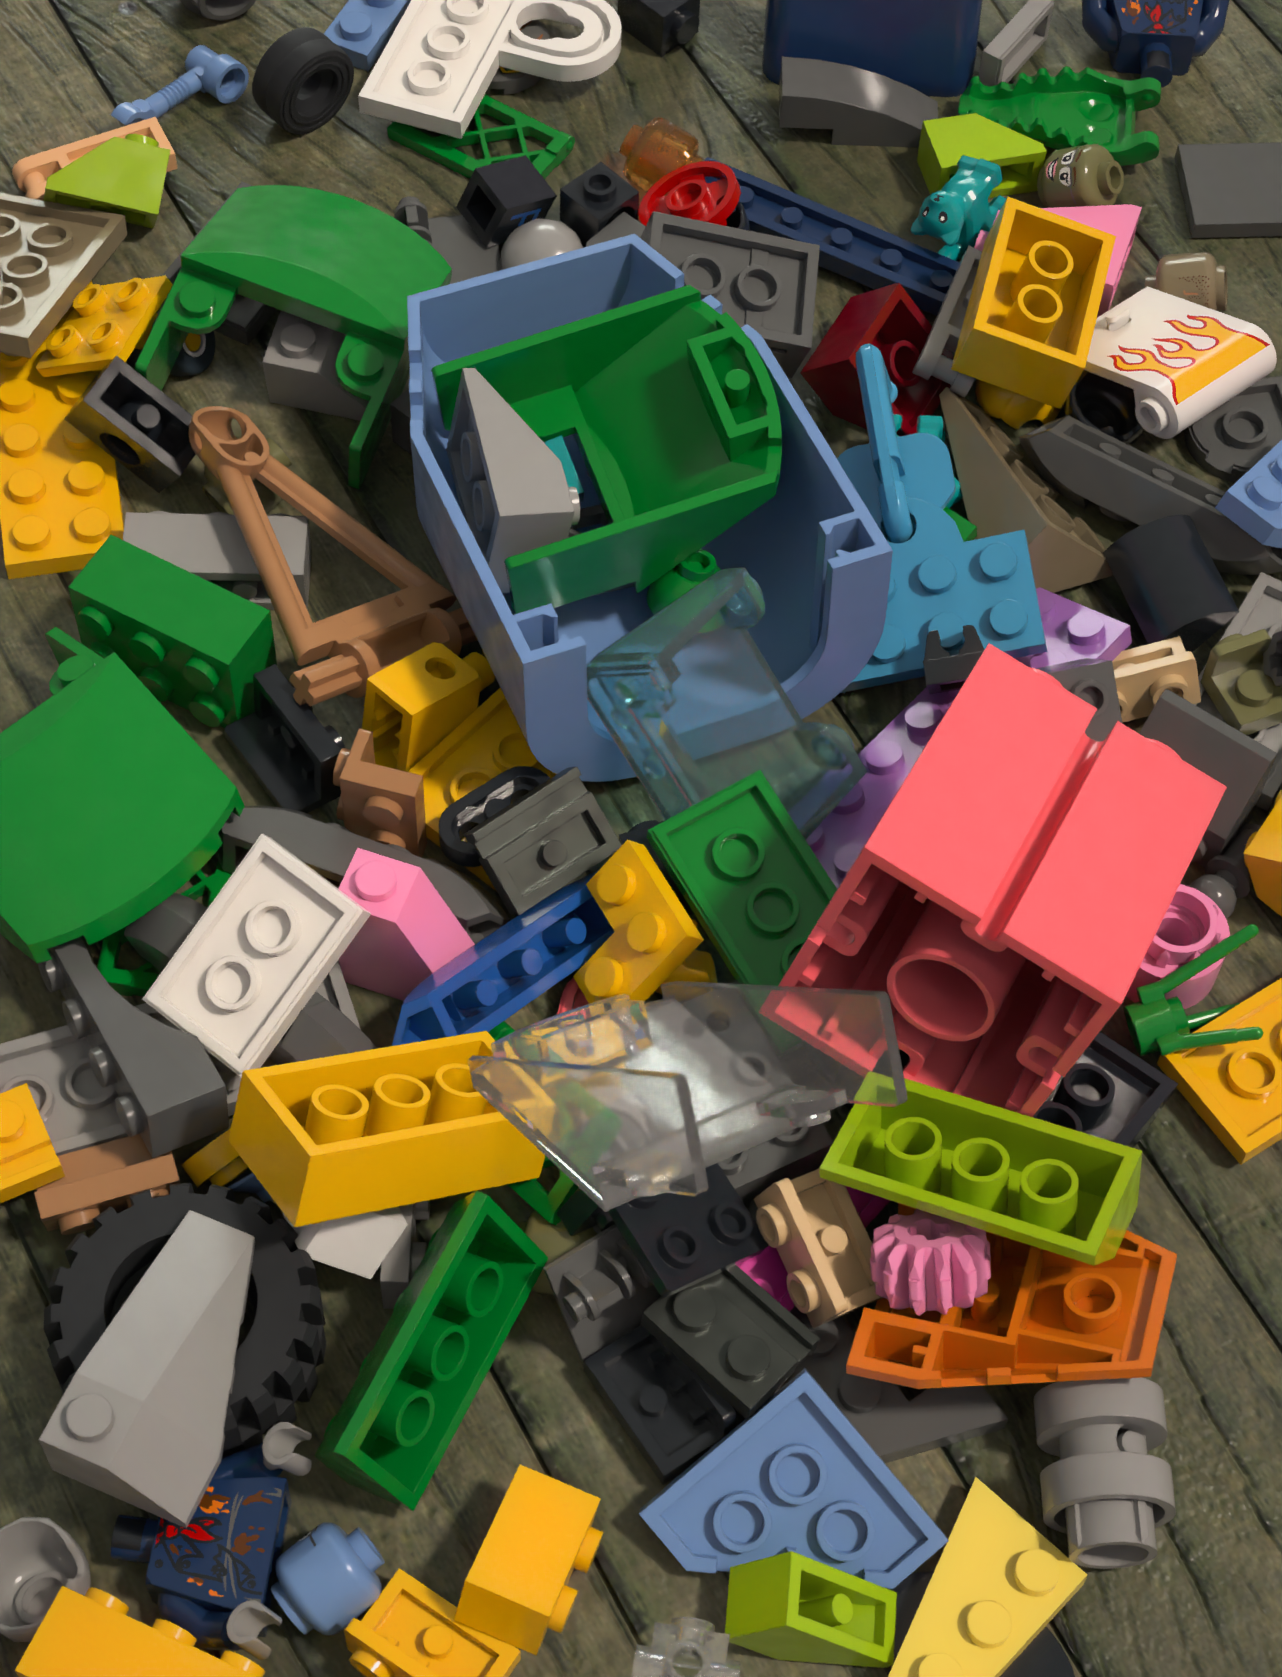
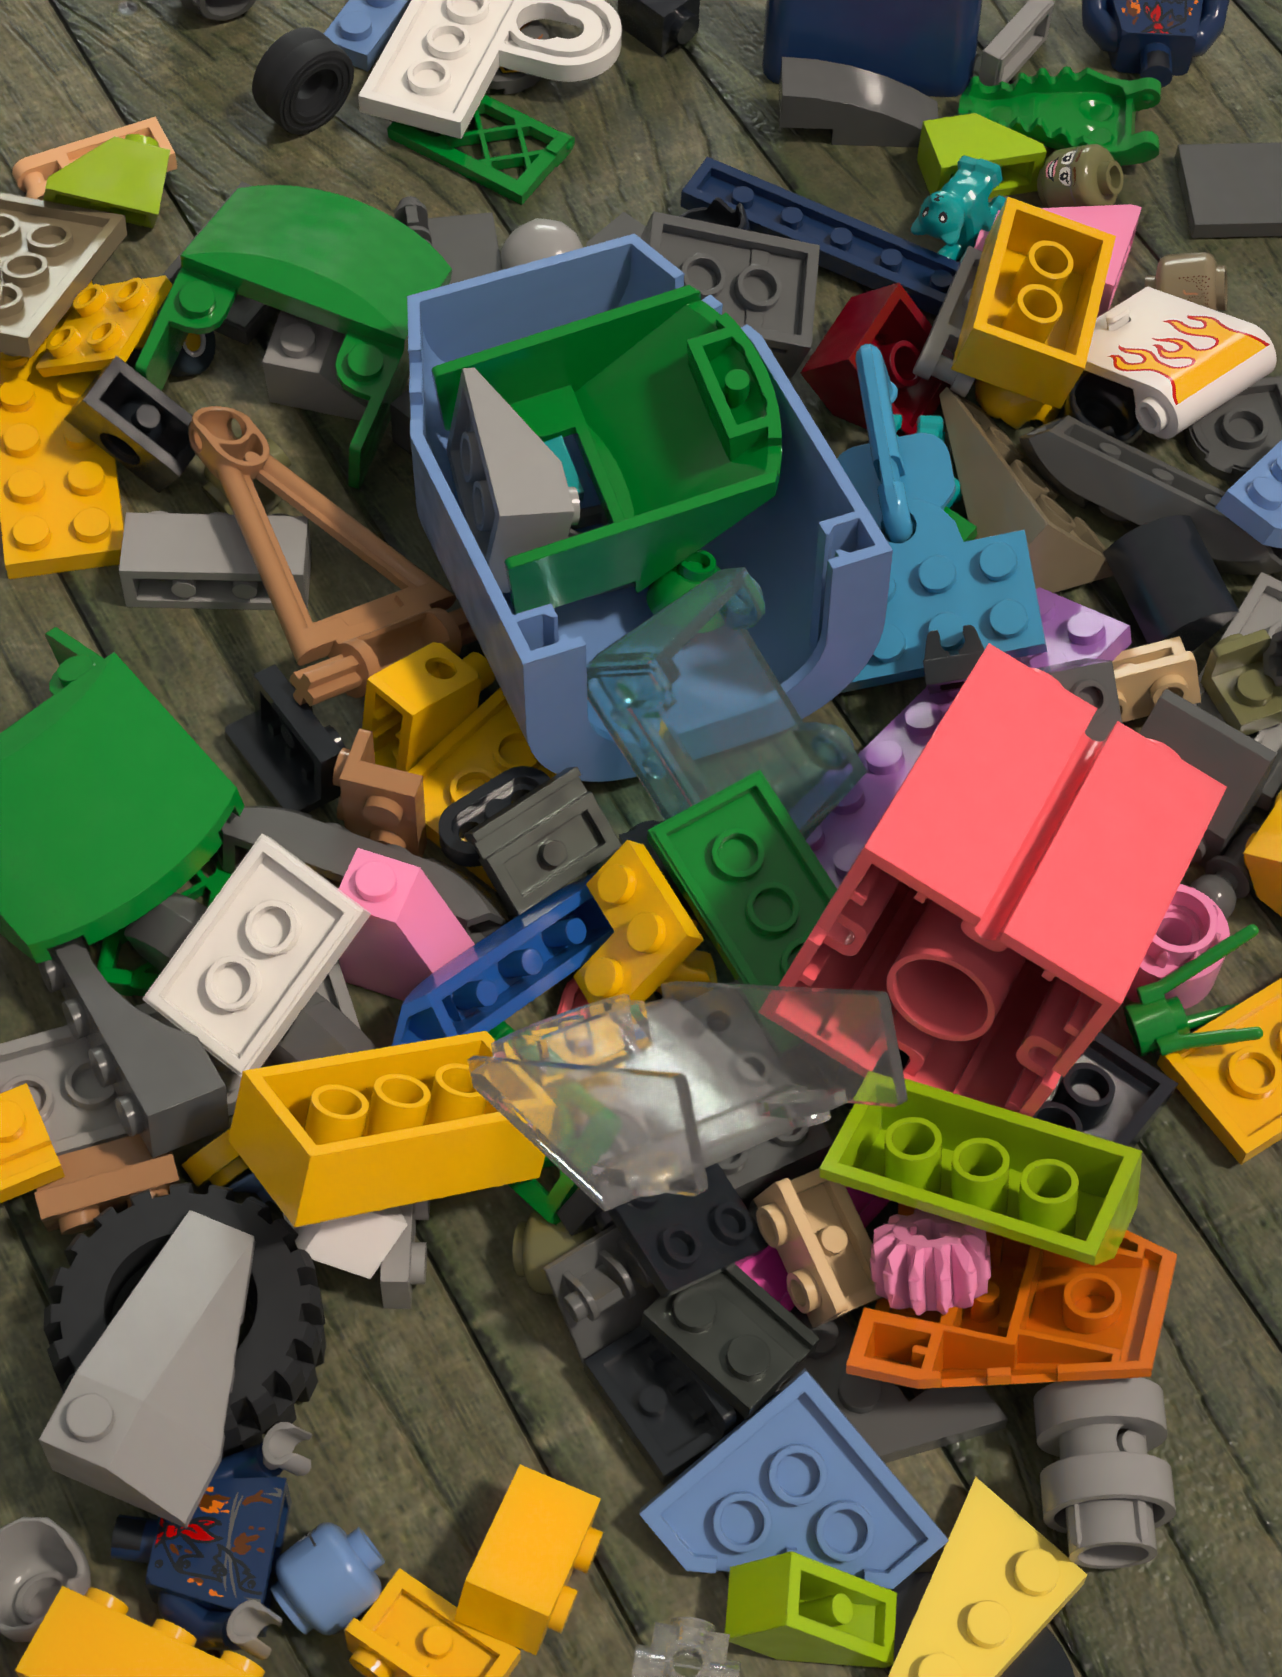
(174, 631): green brick -> none
(206, 72): medium blue brick -> none
(433, 1353): green slope -> none
(504, 198): black brick -> none
(596, 200): black brick -> none
(657, 151): clear orange head -> none
(691, 194): red wheel -> none

